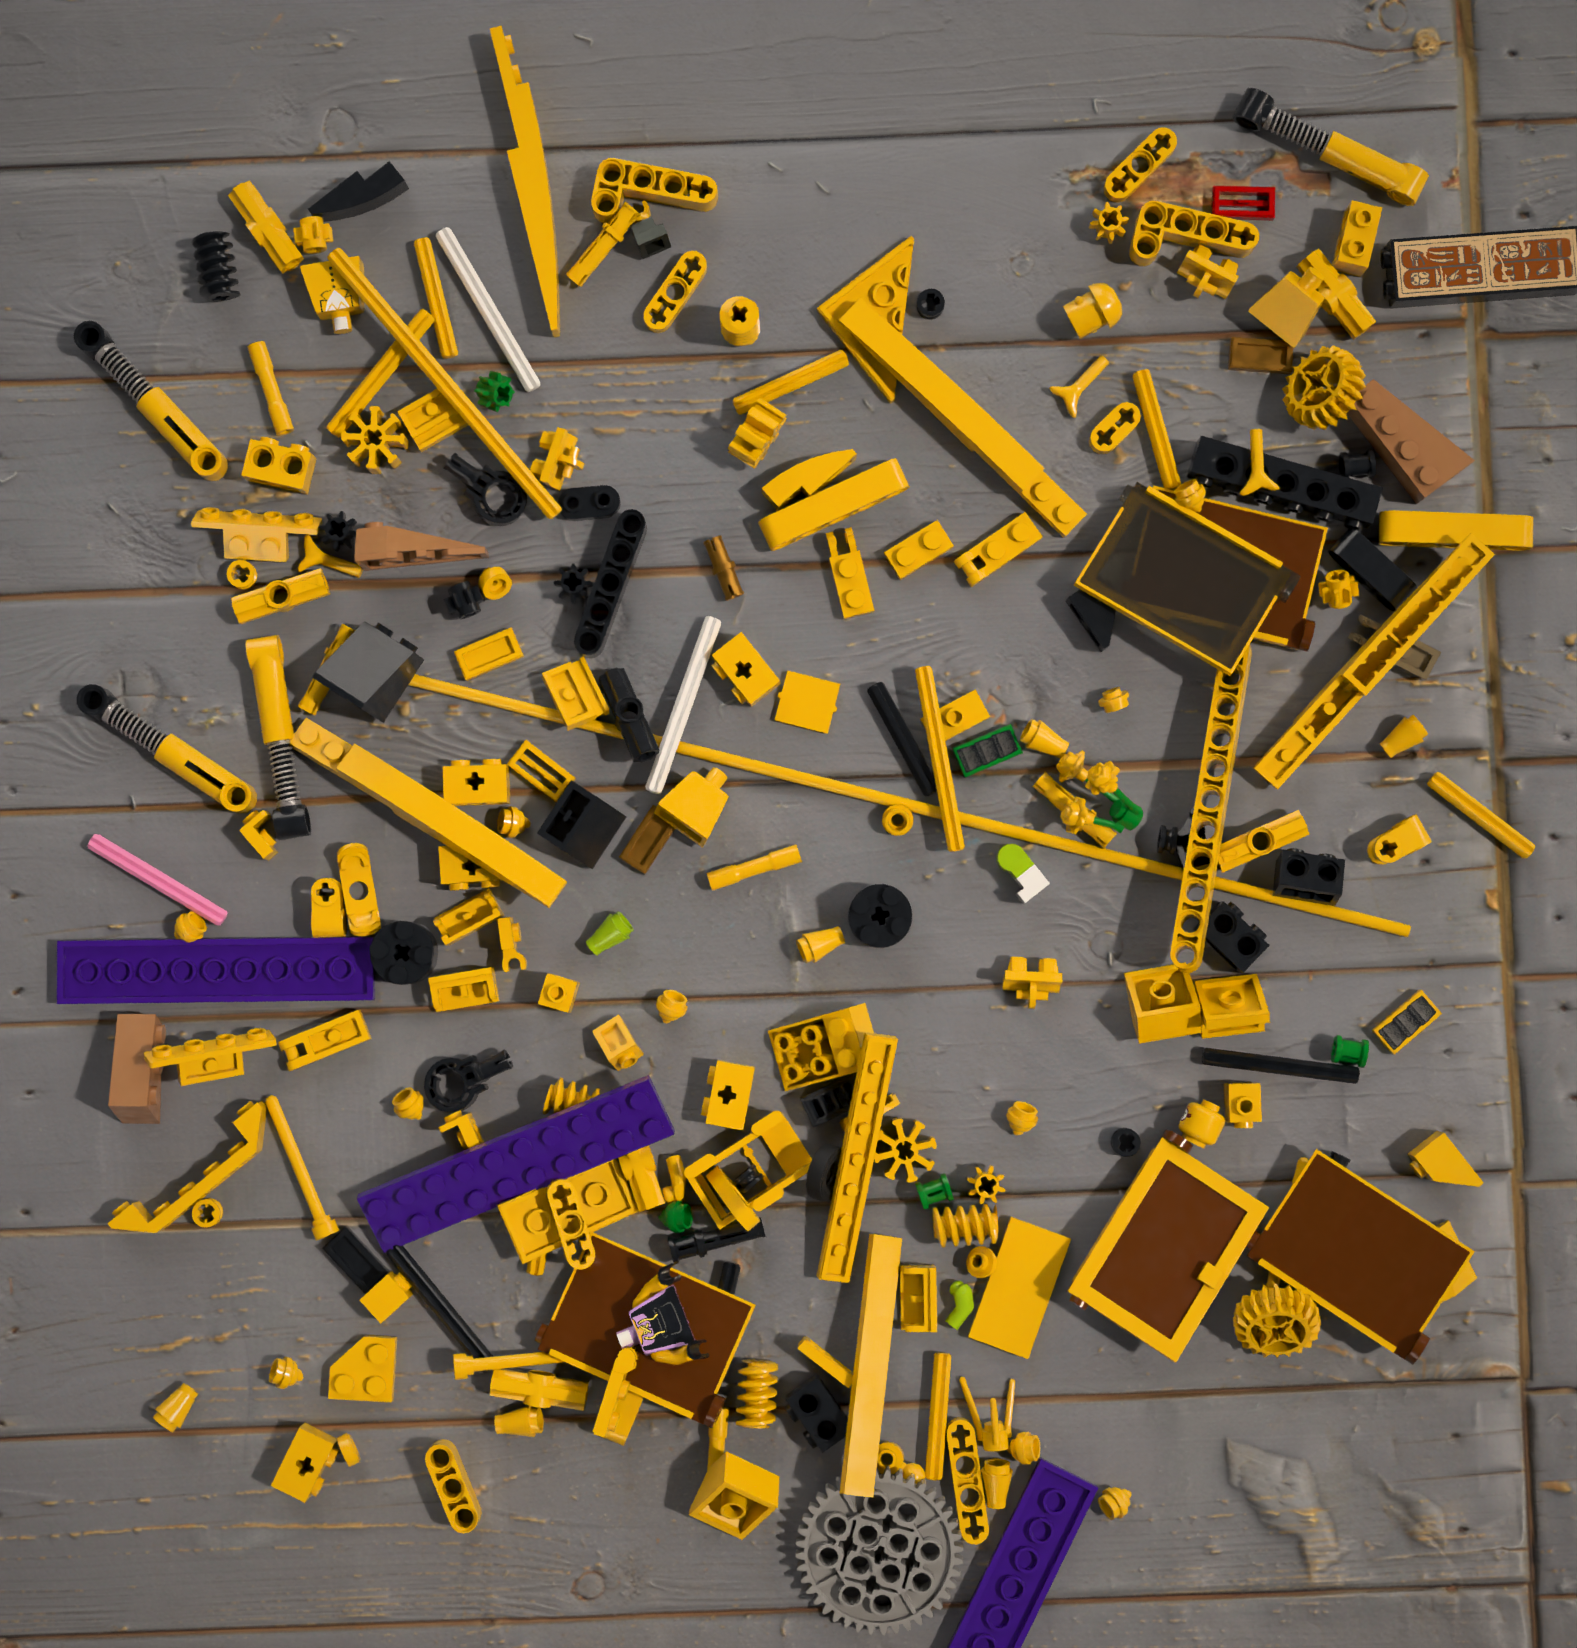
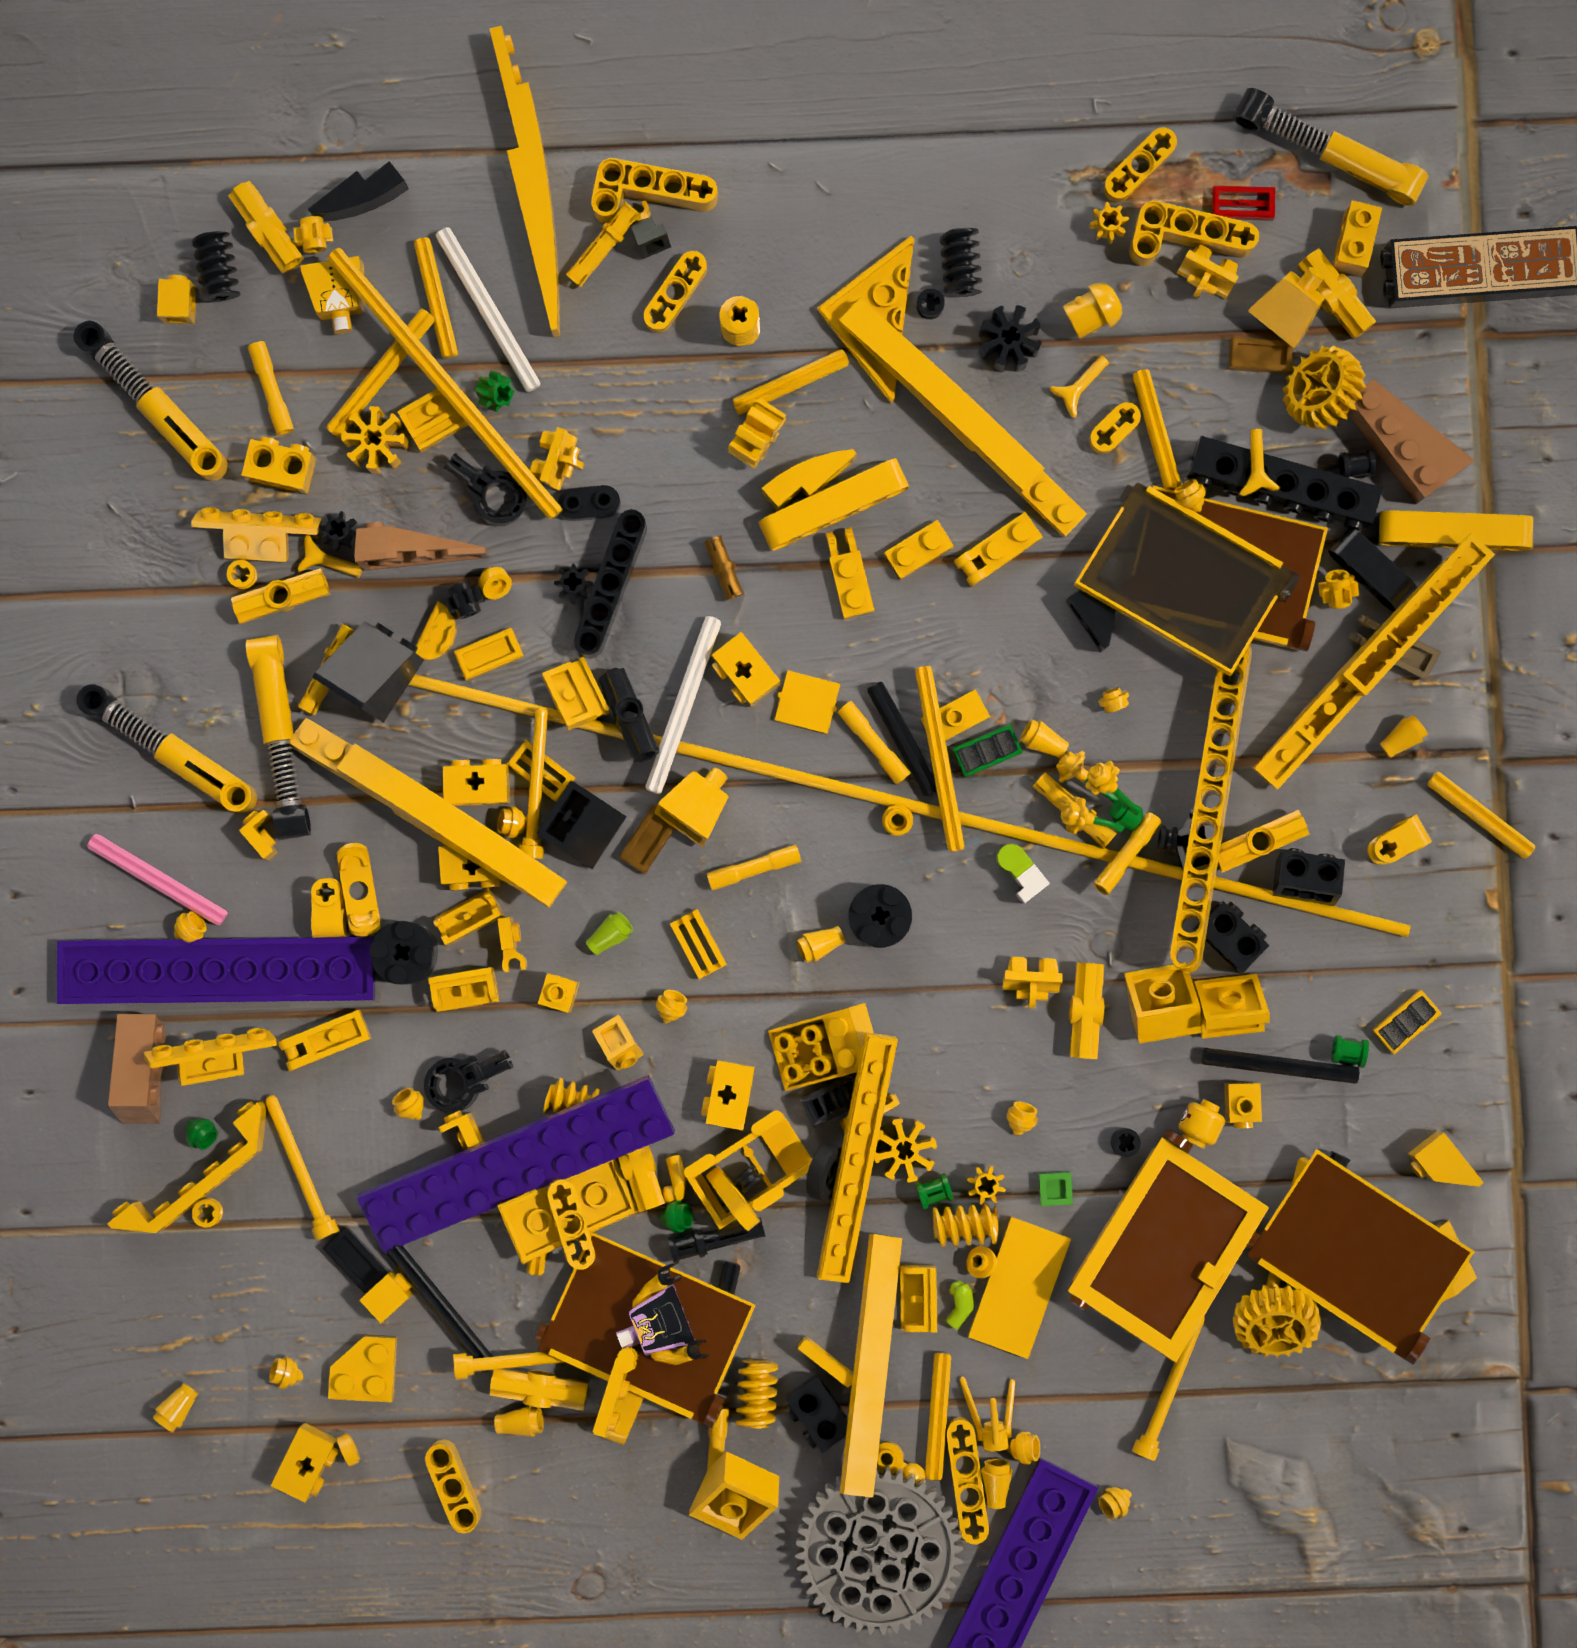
(176, 300): none -> yellow brick
(200, 1133): none -> green plate
(438, 634): none -> yellow tile
(531, 844): none -> yellow piece
(686, 921): none -> yellow tile
(860, 726): none -> yellow piece
(959, 262): none -> black piece
(1016, 347): none -> black gear
(1055, 1188): none -> bright green tile
(1086, 1010): none -> yellow piece
(1139, 837): none -> yellow piece
(1148, 1443): none -> yellow piece

